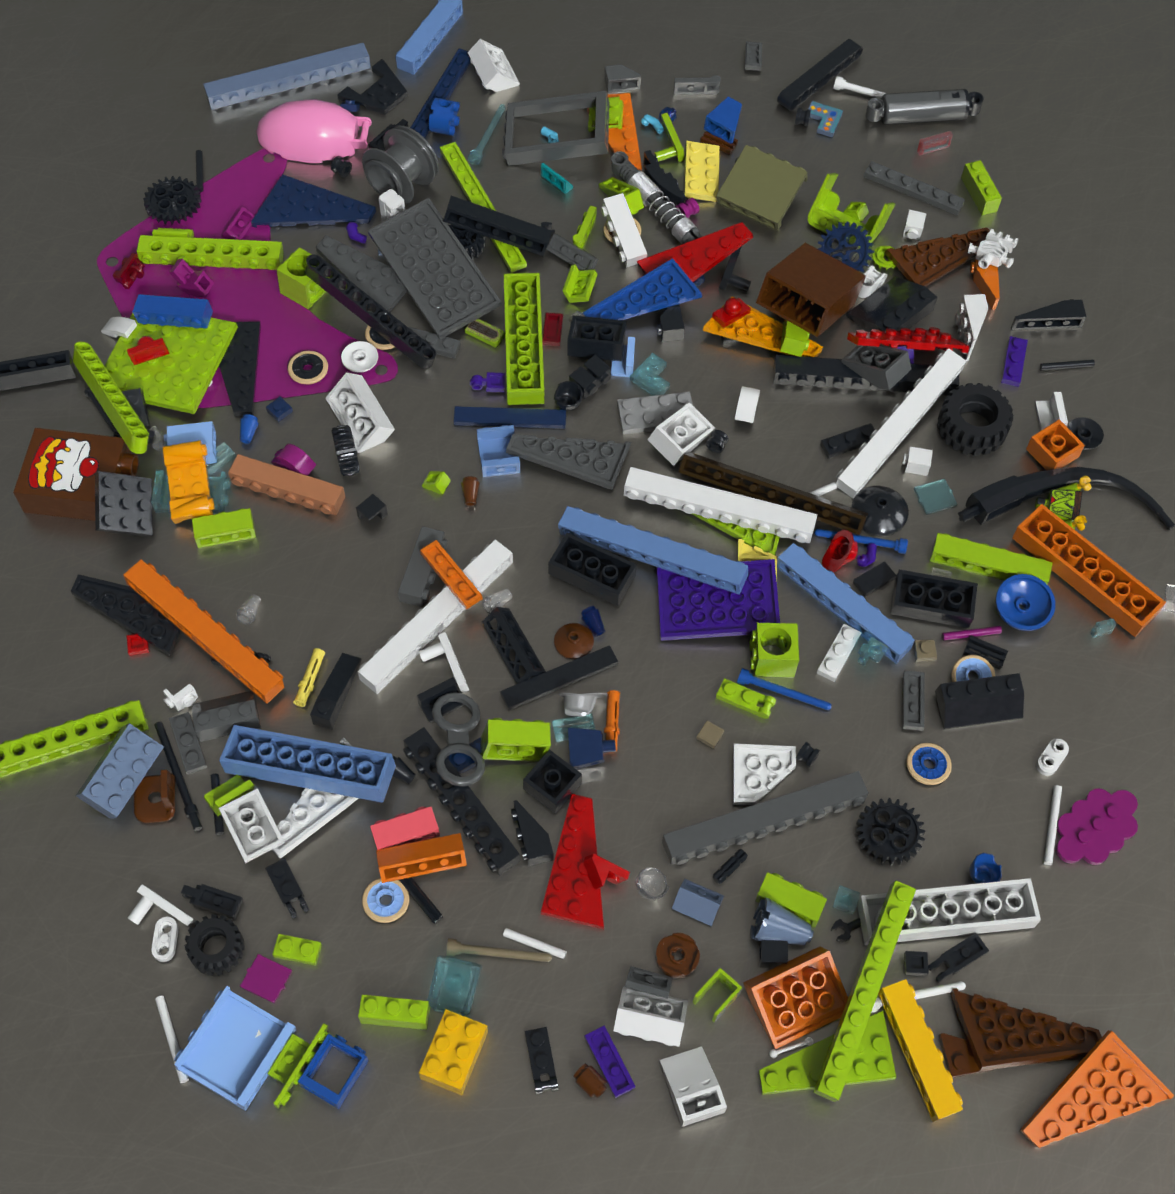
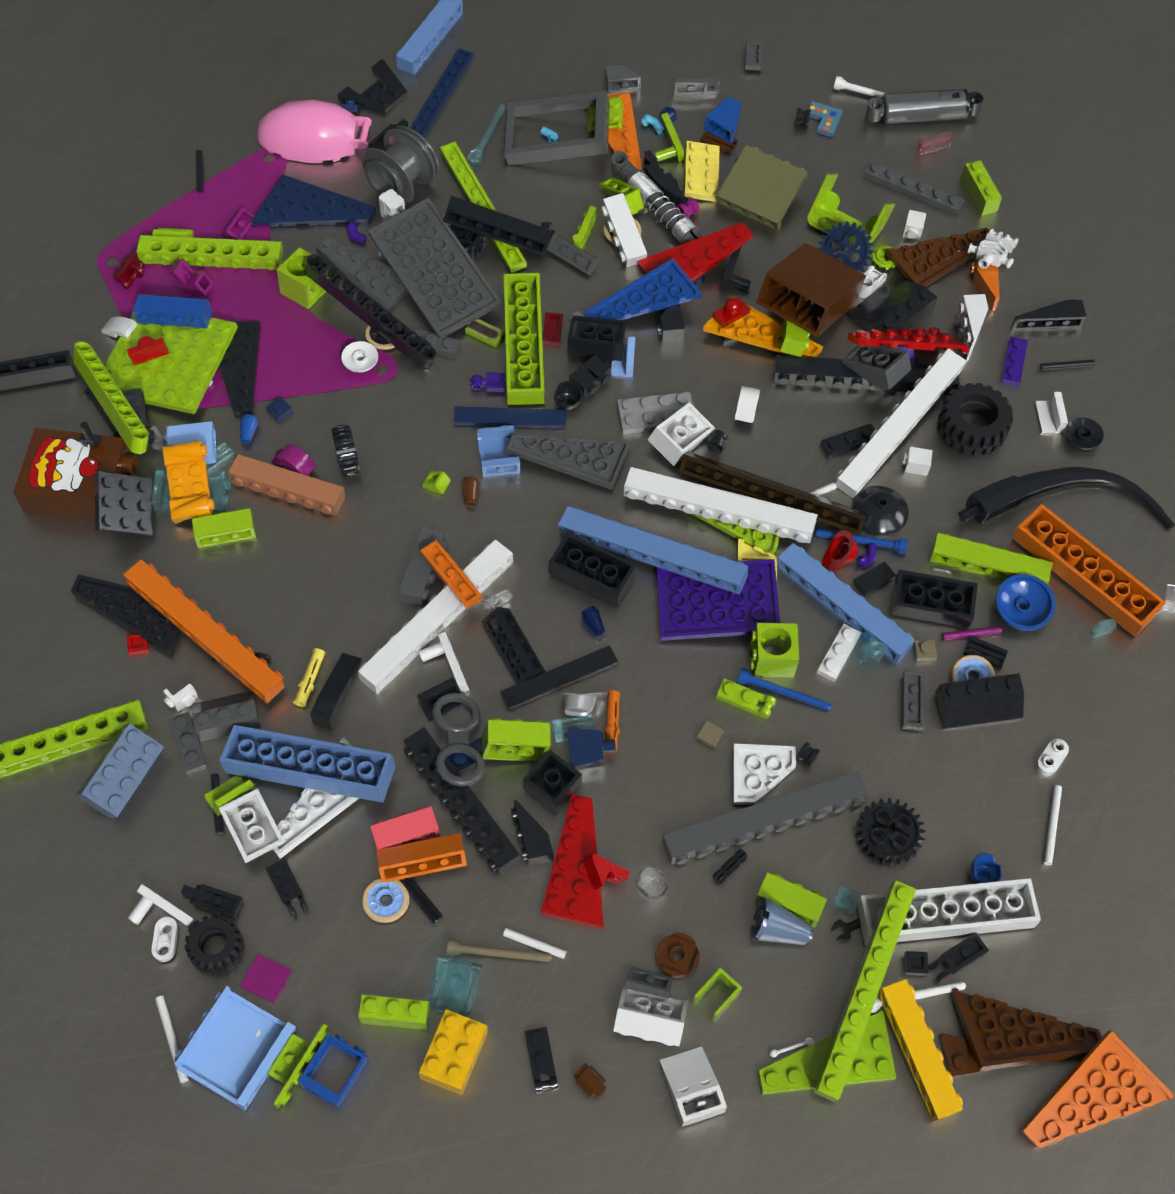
(88, 436): none -> black bar
(155, 812): reddish brown piece -> none
(172, 200): black gear -> none
(190, 809): black bar -> none
(248, 611): clear cone -> none
(287, 76): sand blue brick -> none
(297, 949): lime plate -> none
(311, 376): wheel -> none
(341, 166): black wheel -> none
(358, 408): white slope -> none
(371, 507): black panel -> none
(402, 771): black cone -> none
(444, 116): blue brick -> none
(492, 66): white slope -> none
(555, 179): teal slope -> none
(573, 648): reddish brown dish -> none
(579, 284): lime bracket -> none
(609, 1062): dark purple plate -> none
(647, 375): clear light blue plate -> none
(697, 902): sand blue panel -> none
(772, 952): black panel -> none
(797, 996): orange slope -> none
(819, 74): black beam -> none
(857, 210): lime slope -> none
(920, 772): wheel -> none
(935, 496): clear light blue piece -> none
(1055, 446): orange brick -> none
(1066, 502): torso -> none
(1096, 826): magenta plate -> none

